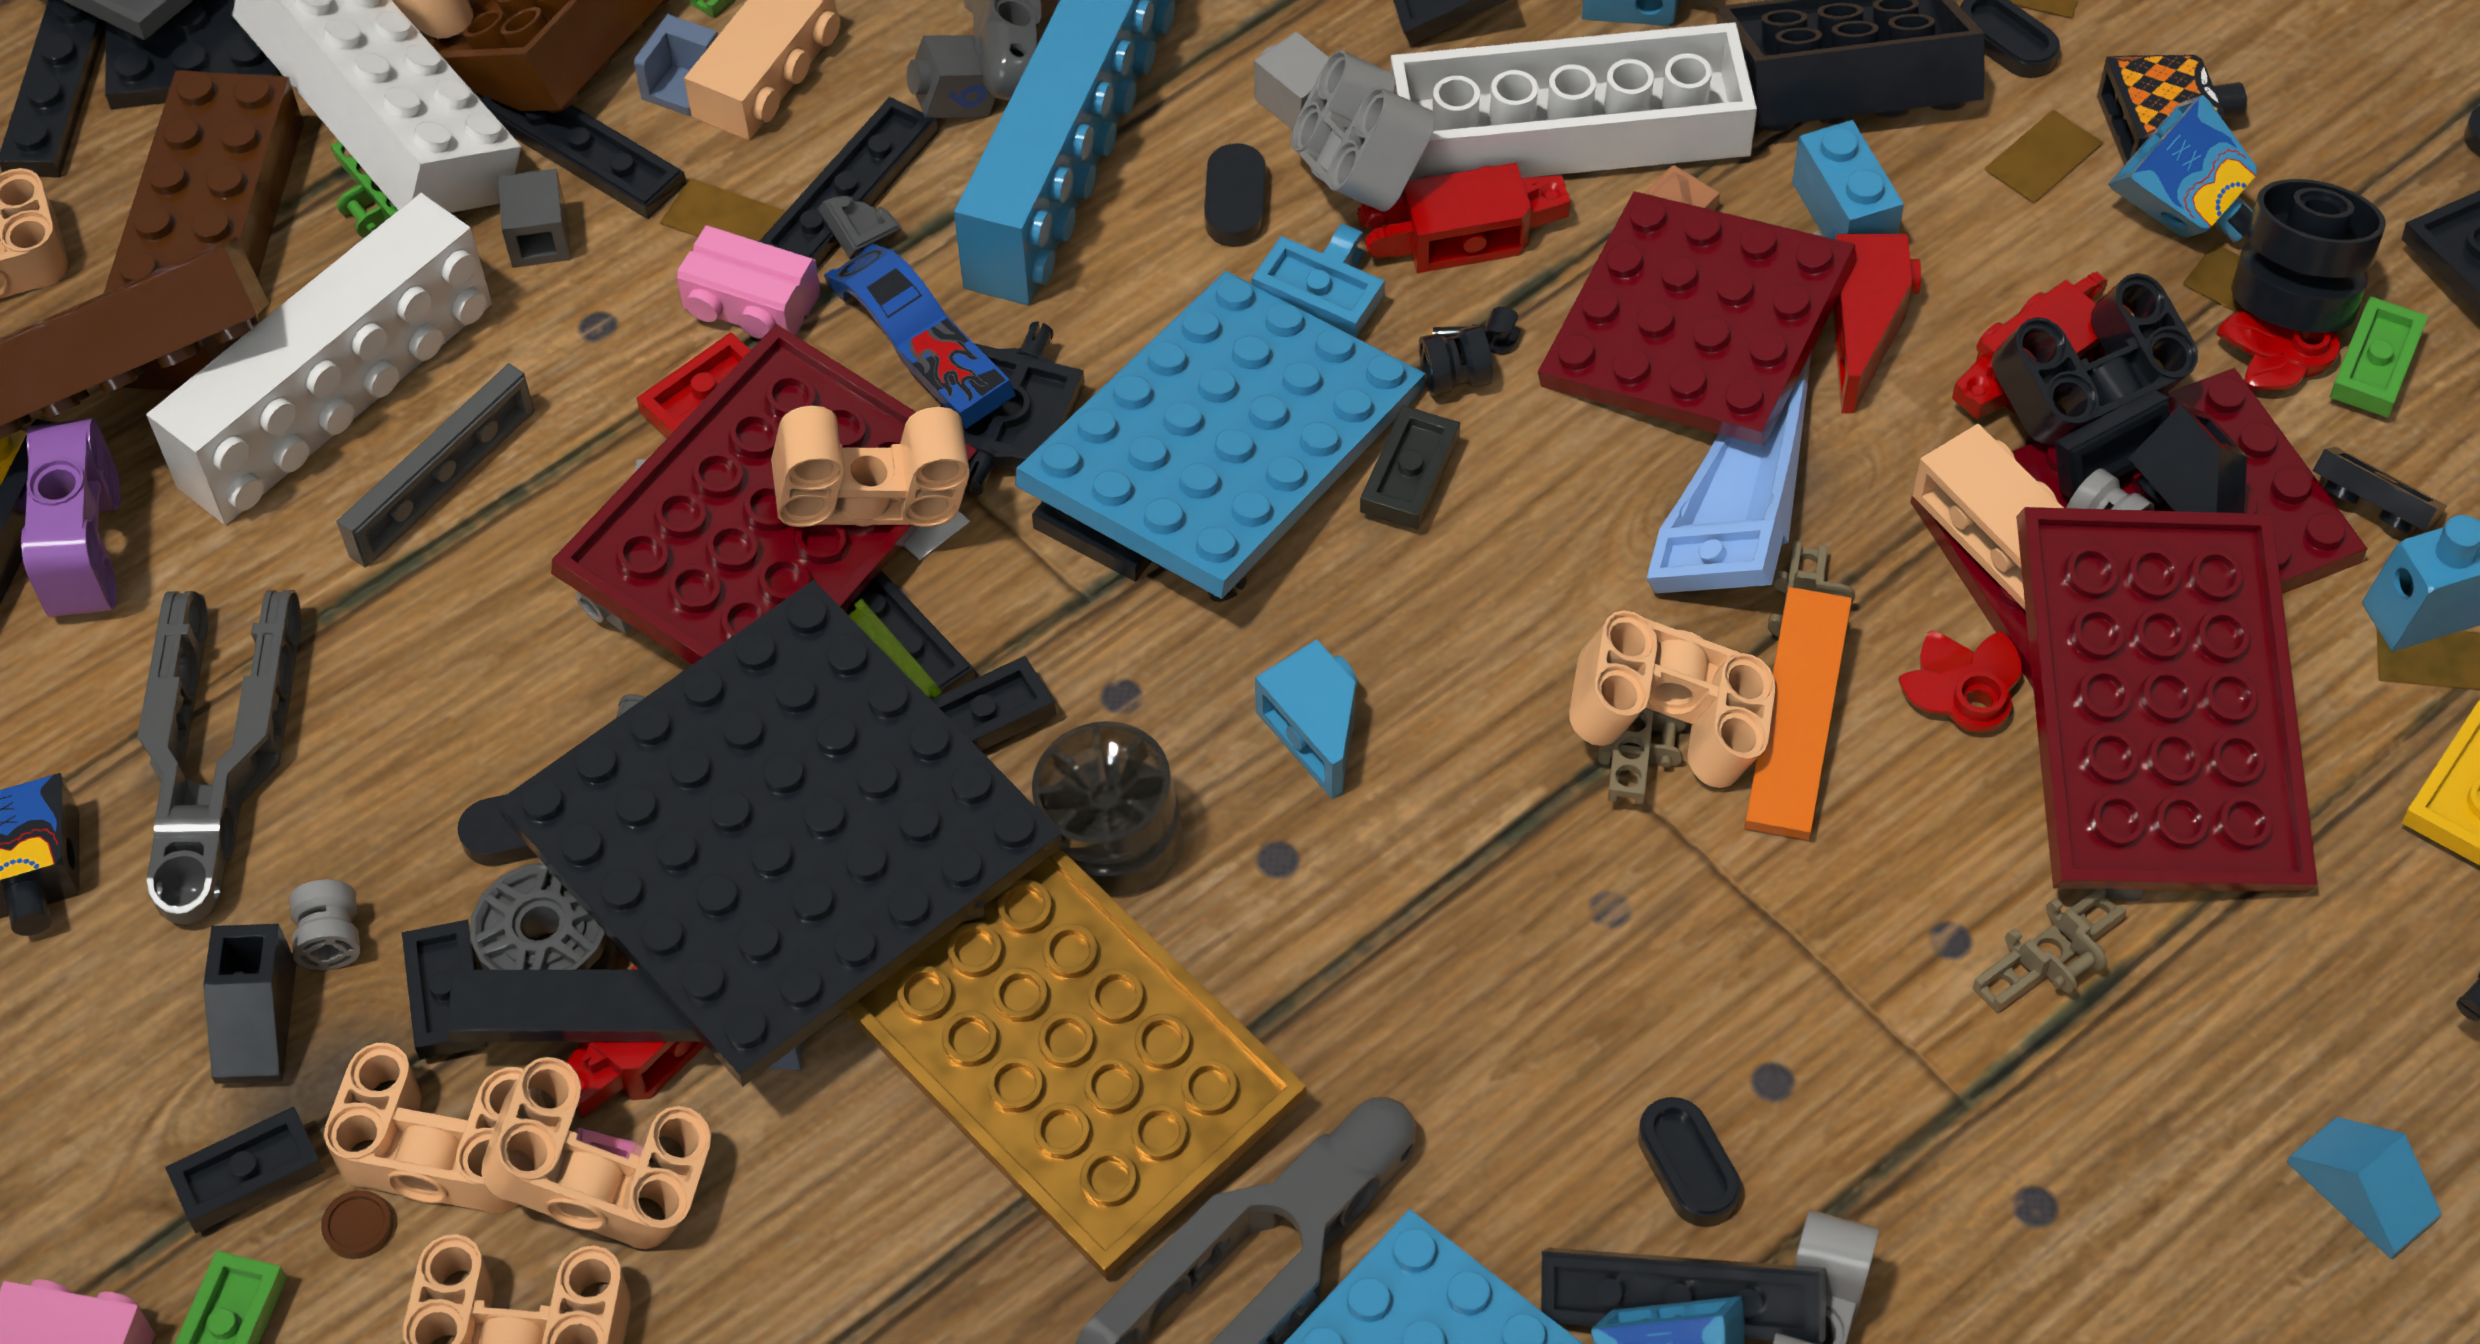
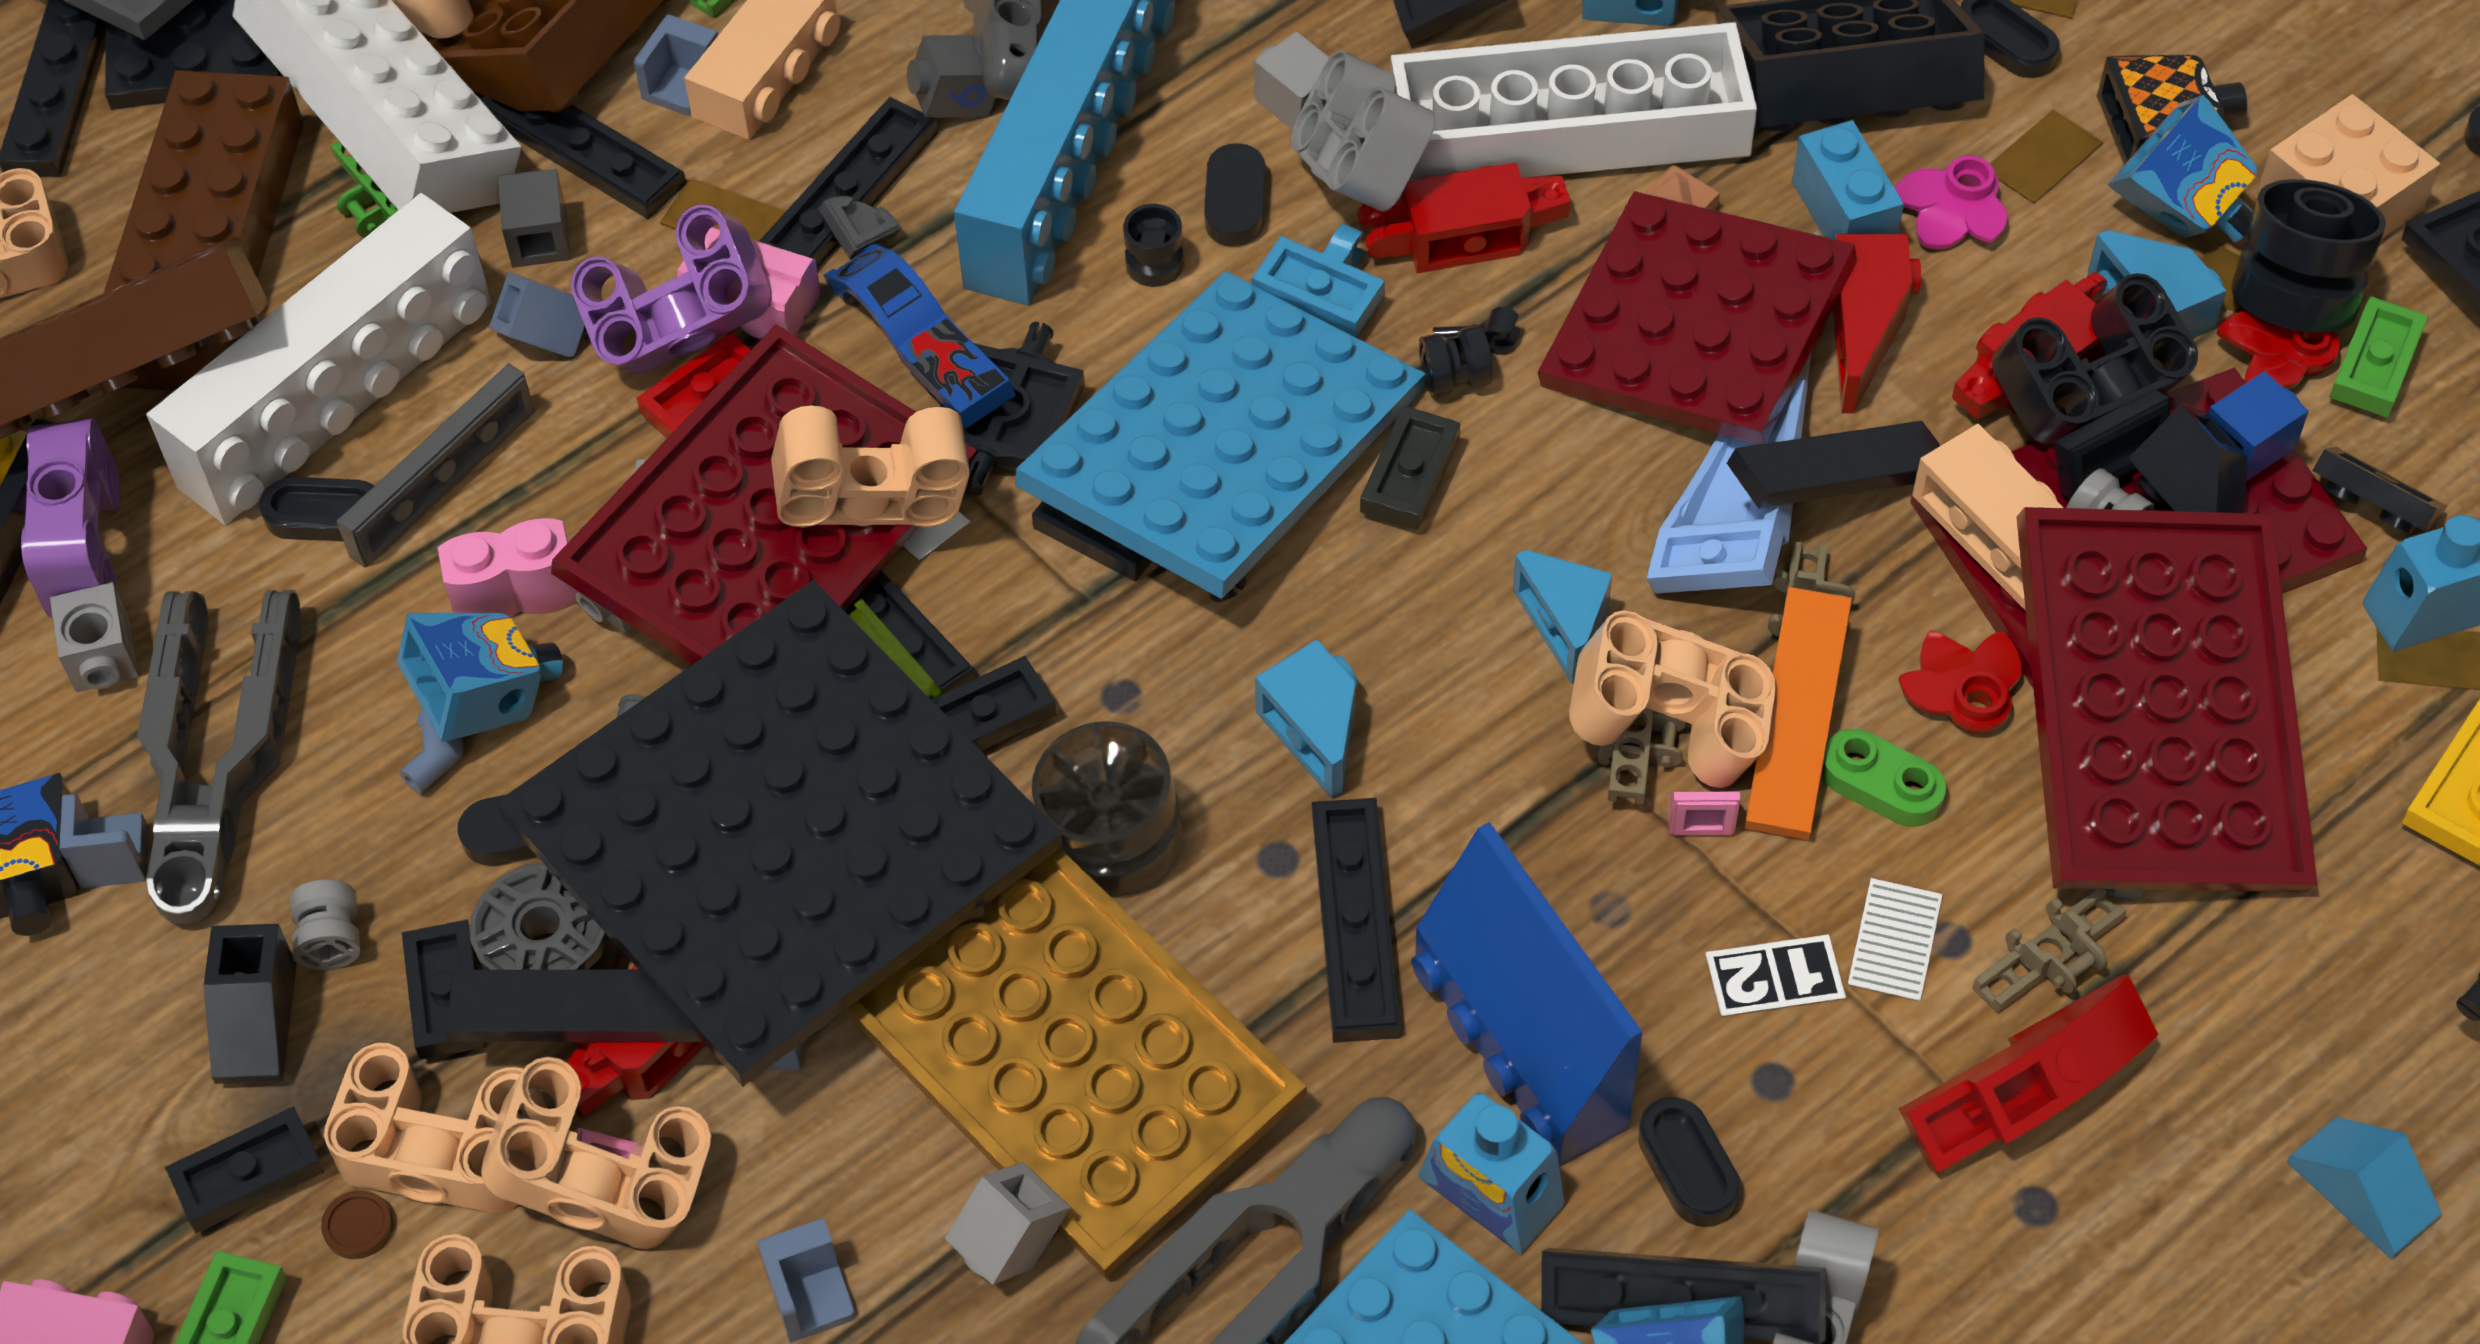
(94, 637): none -> light grey brick
(103, 848): none -> sand blue panel
(309, 506): none -> black tile
(433, 760): none -> sand blue arm
(473, 670): none -> dark azure torso
(506, 570): none -> bright pink brick
(538, 315): none -> sand blue panel
(681, 312): none -> medium lavender beam
(806, 1280): none -> sand blue panel
(1007, 1223): none -> light grey brick
(1153, 245): none -> black wheel
(1355, 921): none -> black tile
(1487, 1167): none -> dark azure torso
(1528, 1000): none -> blue slope
(1563, 602): none -> dark azure slope
(1702, 813): none -> bright pink slope
(1775, 975): none -> sticker
(1832, 464): none -> black tile
(1881, 776): none -> bright green plate
(1895, 939): none -> white sticker
(1954, 202): none -> dark pink plate
(2033, 1077): none -> red slope
(2189, 284): none -> dark azure slope
(2261, 421): none -> blue brick
(2360, 153): none -> light nougat brick

